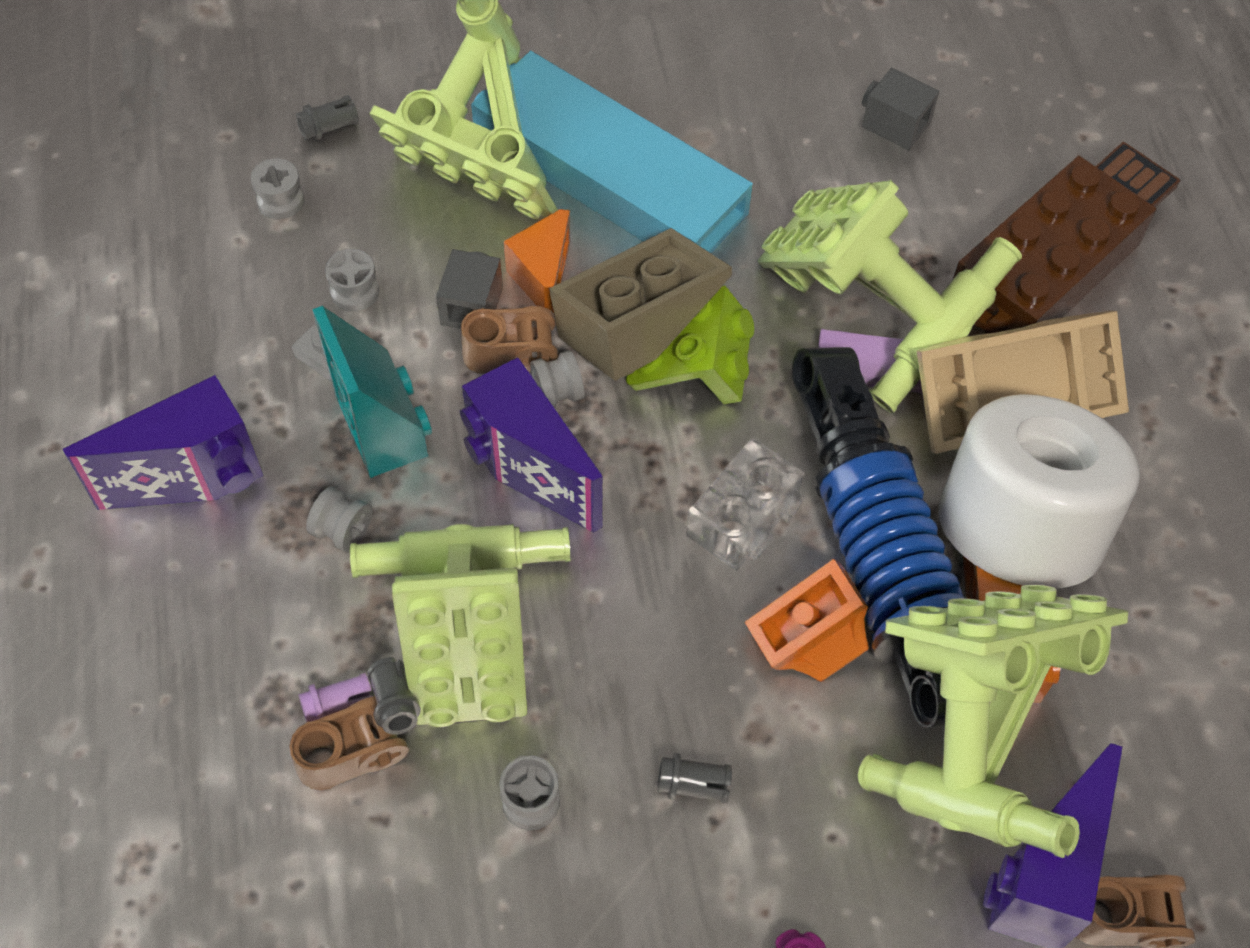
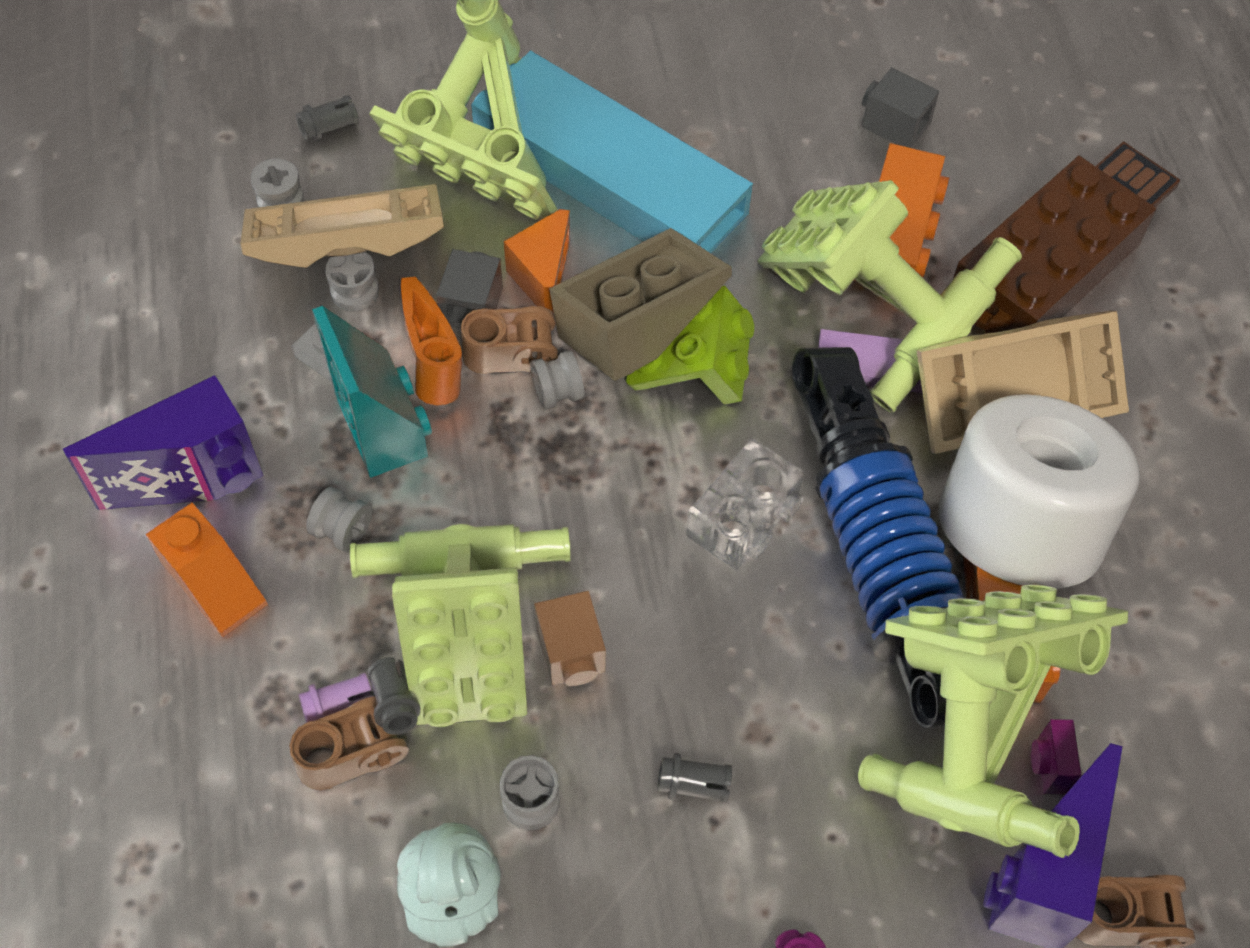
(206, 569): none -> orange slope
(341, 226): none -> tan slope
(433, 345): none -> orange piece
(444, 870): none -> light aqua hair
(530, 445): dark purple slope -> none
(570, 639): none -> medium nougat brick
(814, 624): orange slope -> none
(920, 186): none -> orange brick
(1056, 756): none -> magenta plate

